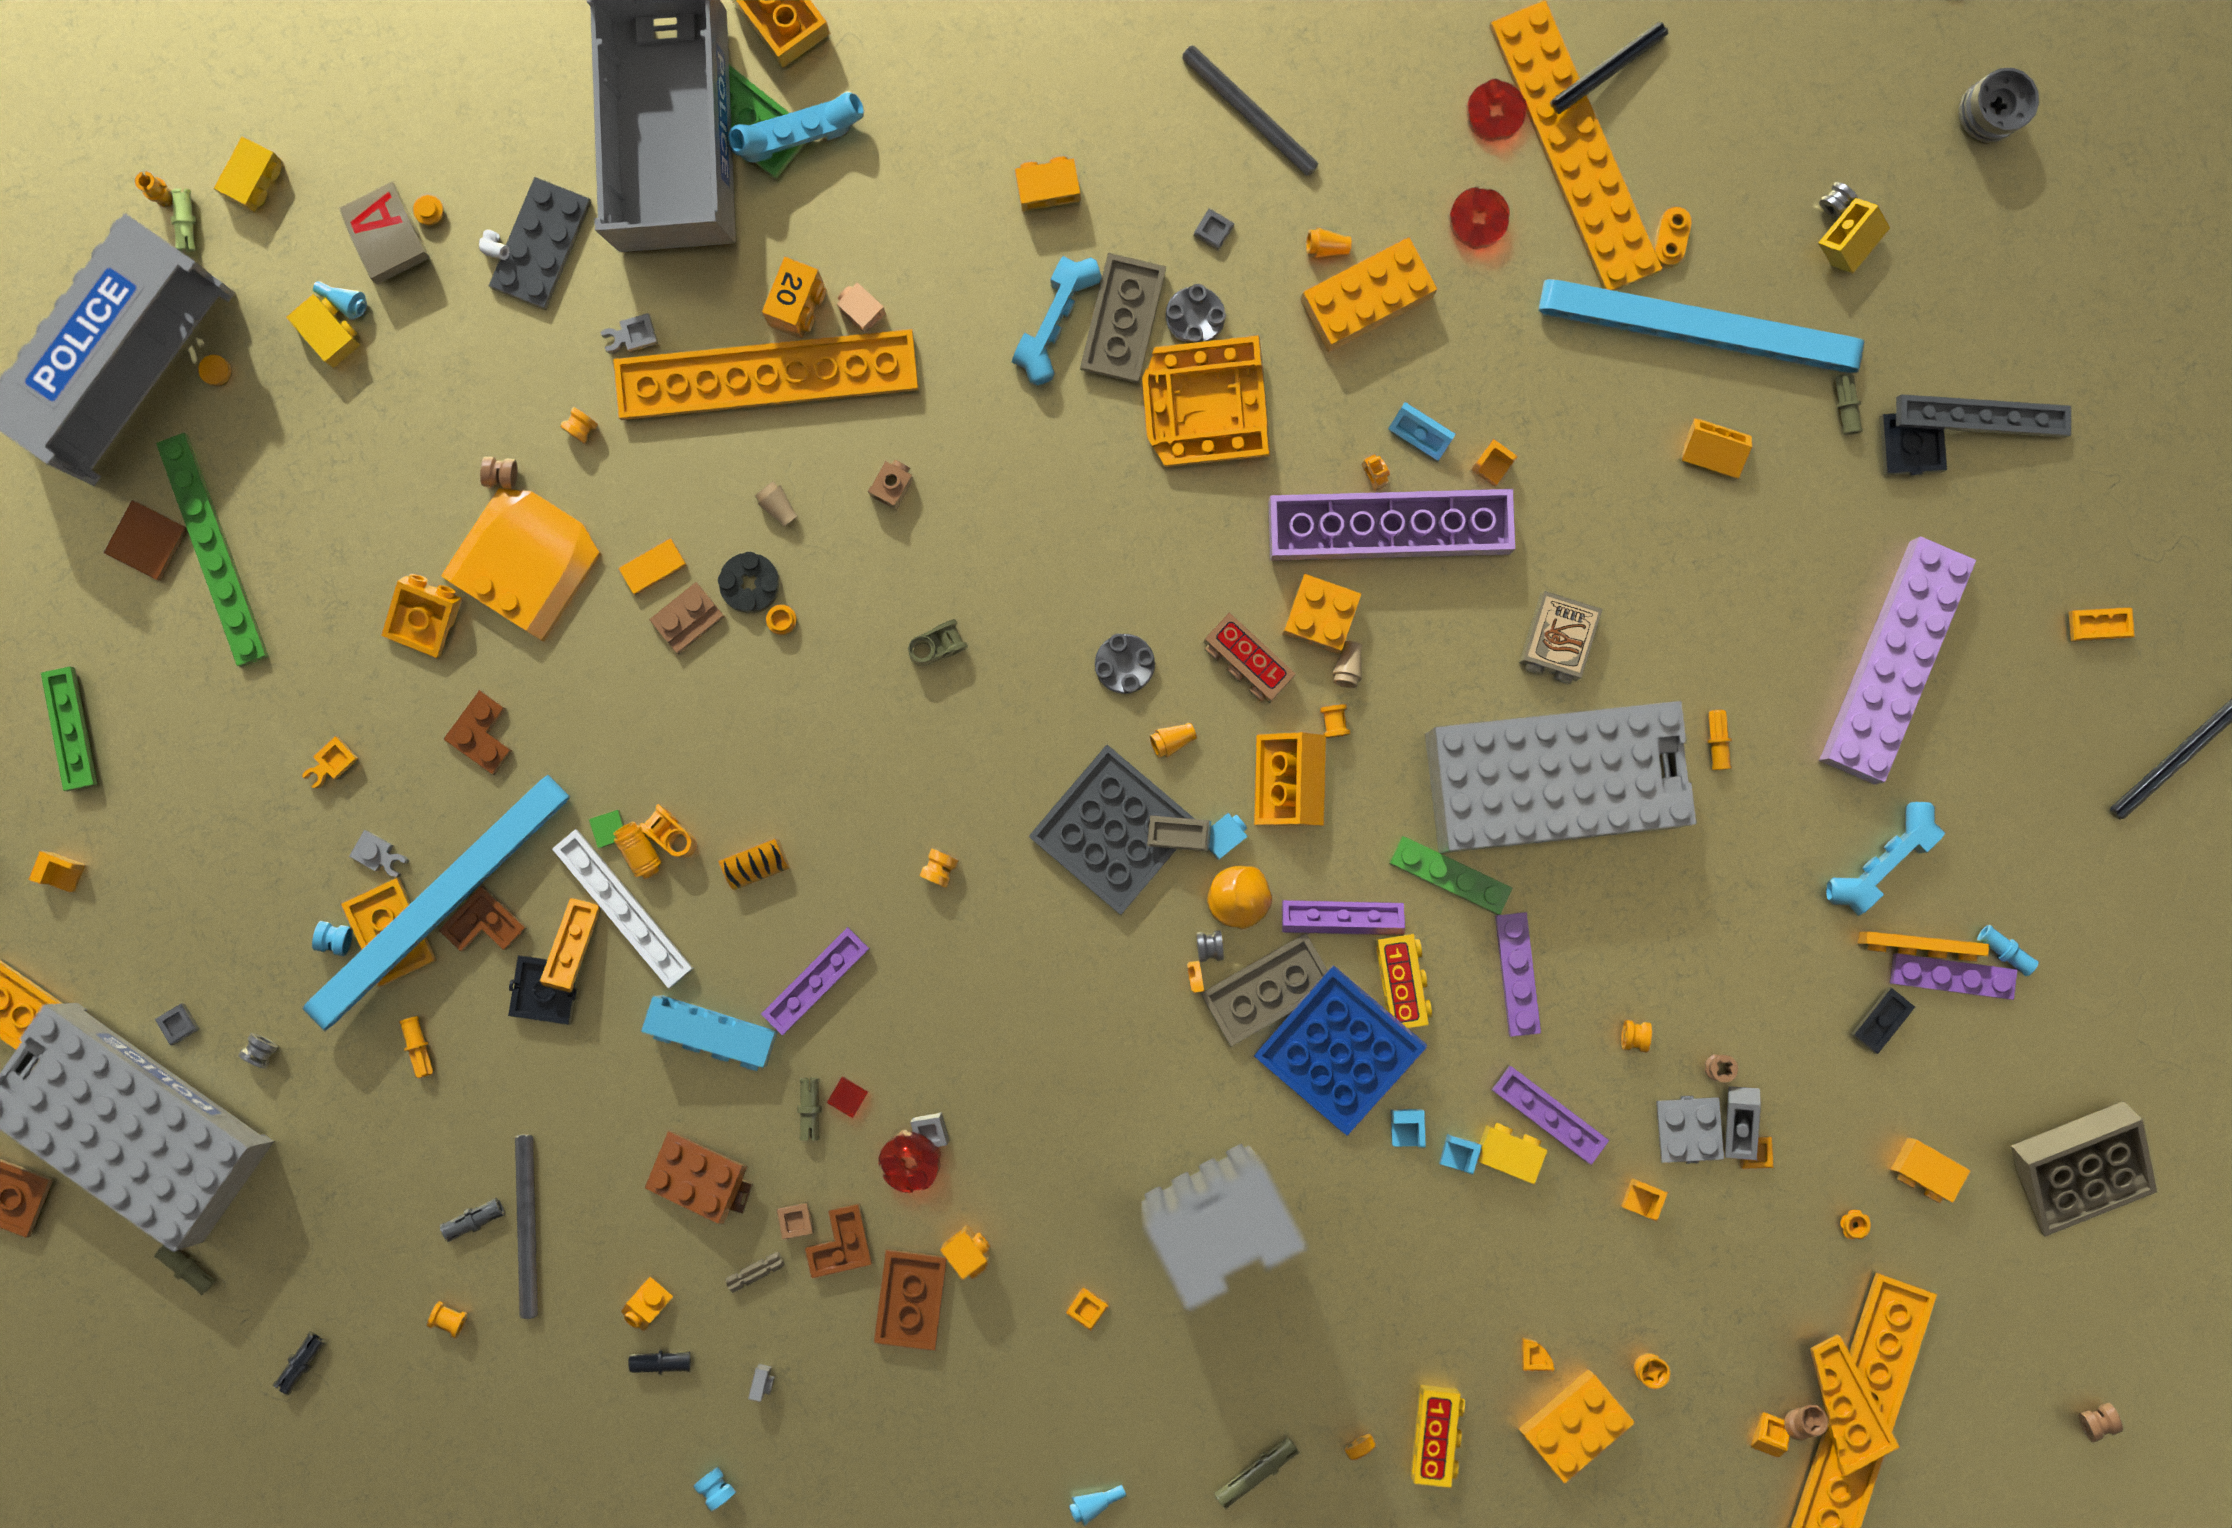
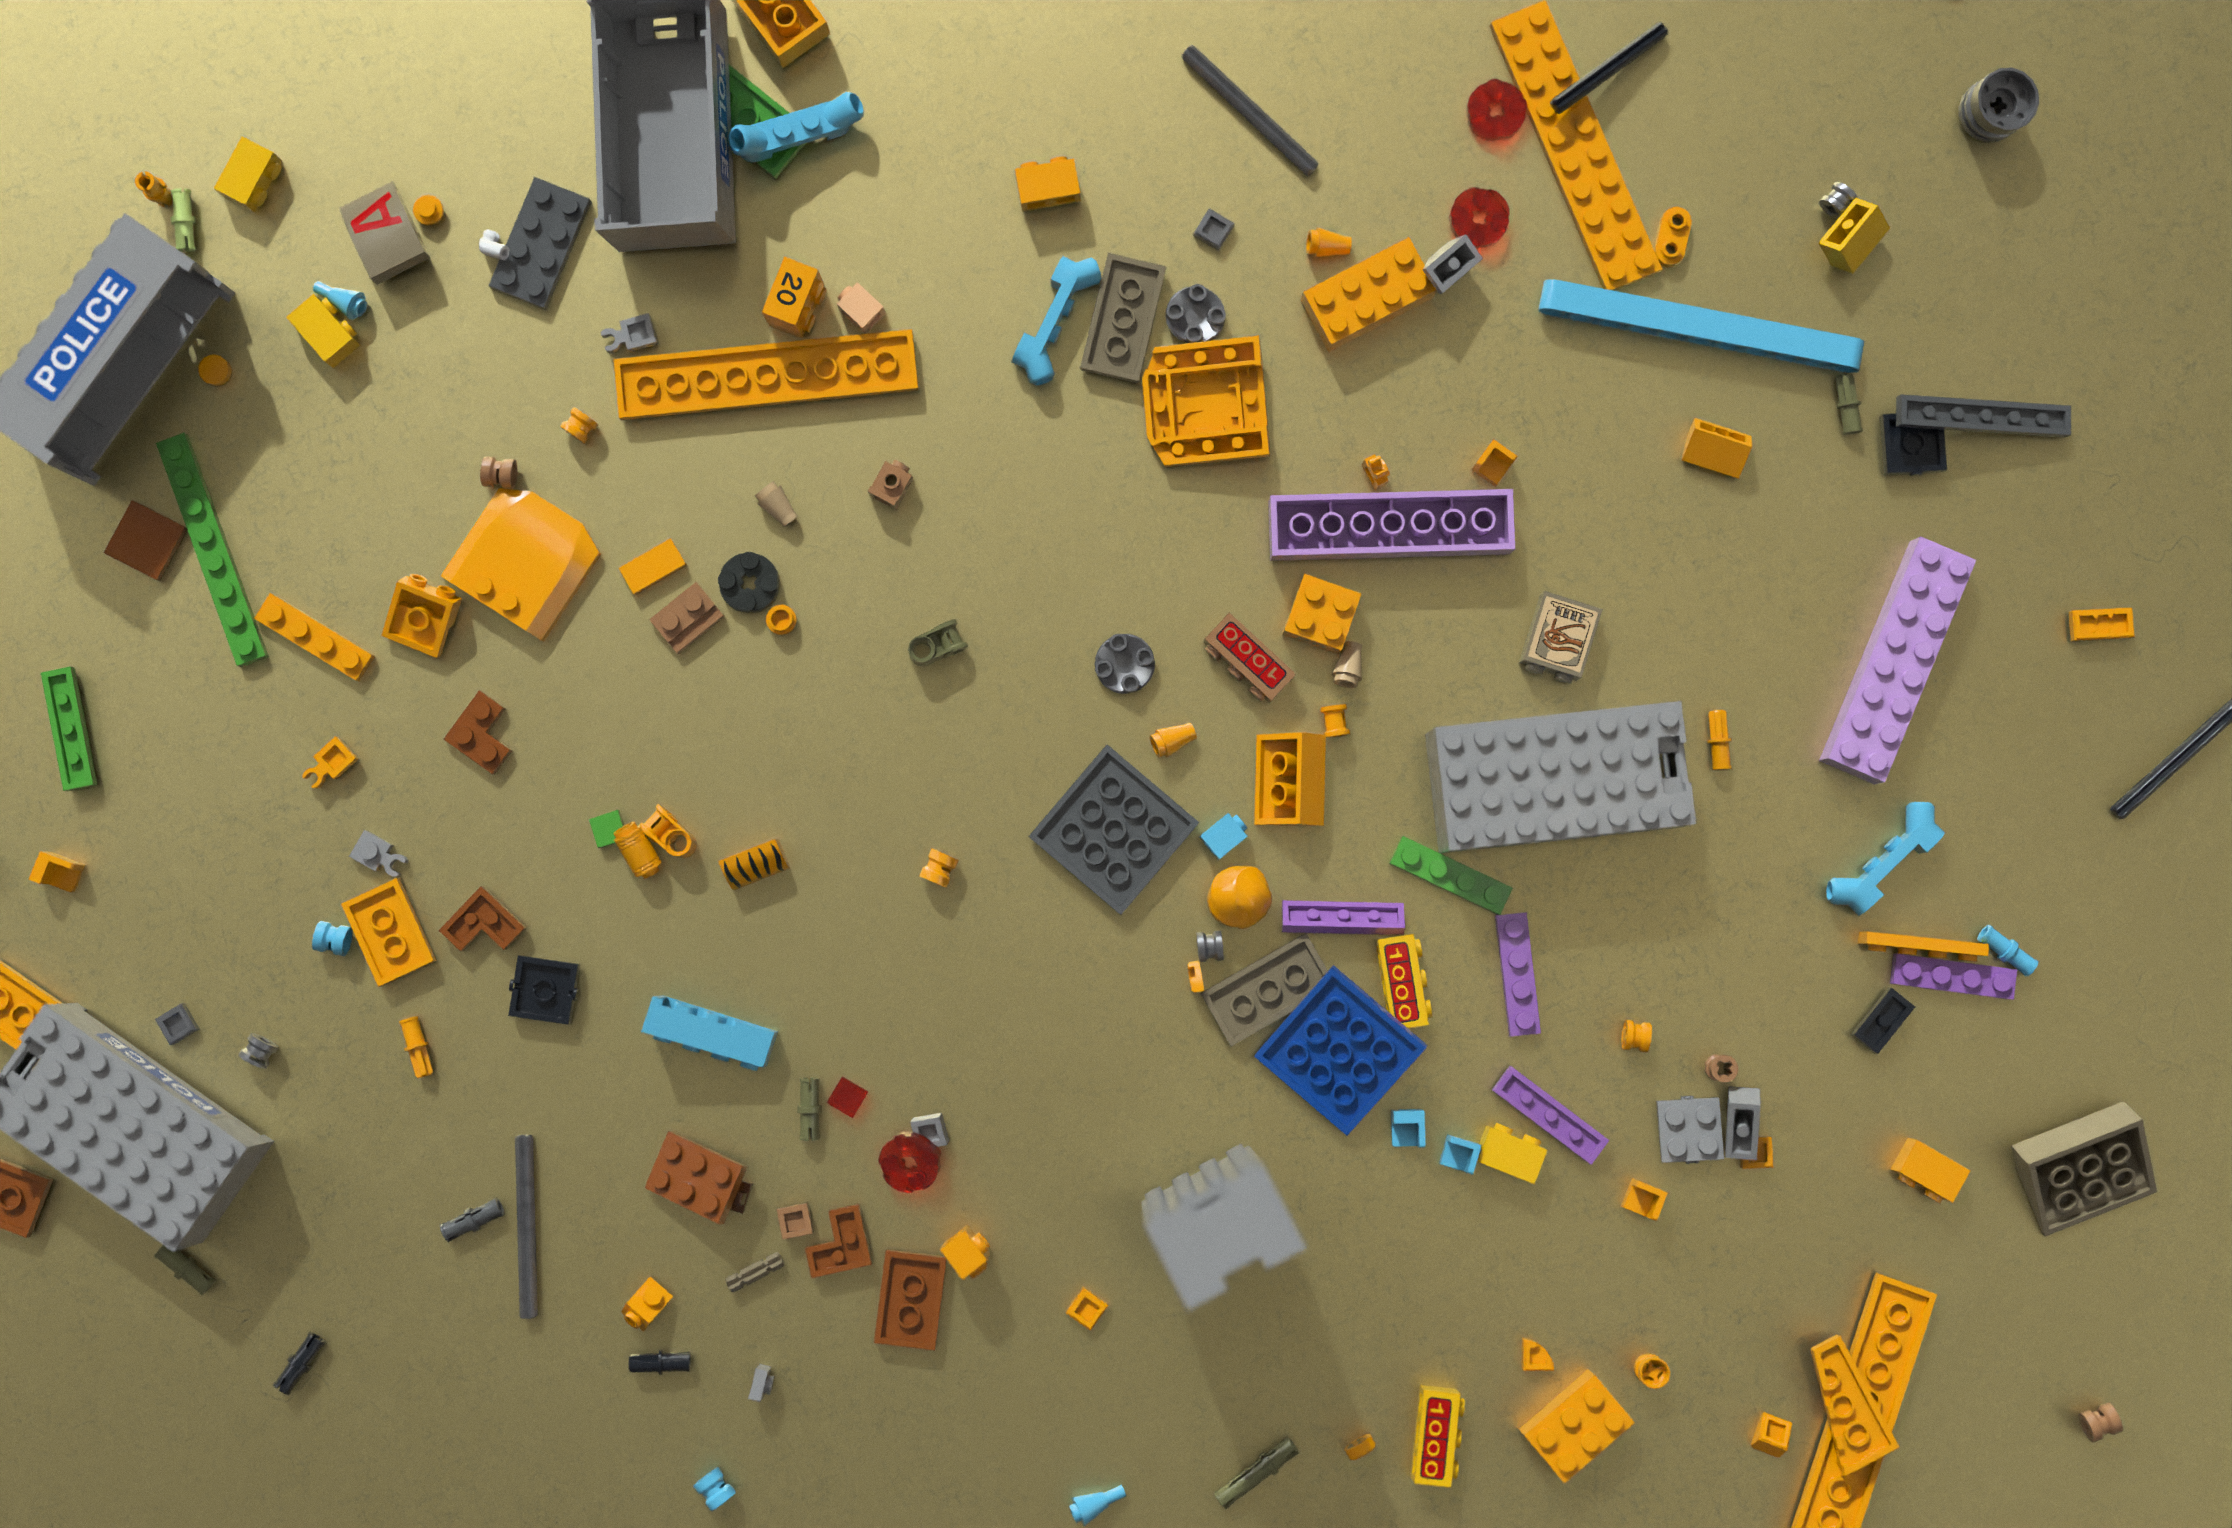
(314, 637): none -> light orange plate
(436, 903): medium azure beam -> none
(447, 1319): light orange bush -> none
(570, 945): light orange plate -> none
(622, 908): white plate -> none
(815, 981): medium lavender plate -> none
(1179, 833): dark tan tile -> none
(1421, 431): medium azure plate -> none
(1451, 263): none -> light grey slope
(1805, 1422): medium nougat wheel -> none
(1861, 1230): light orange plate -> none

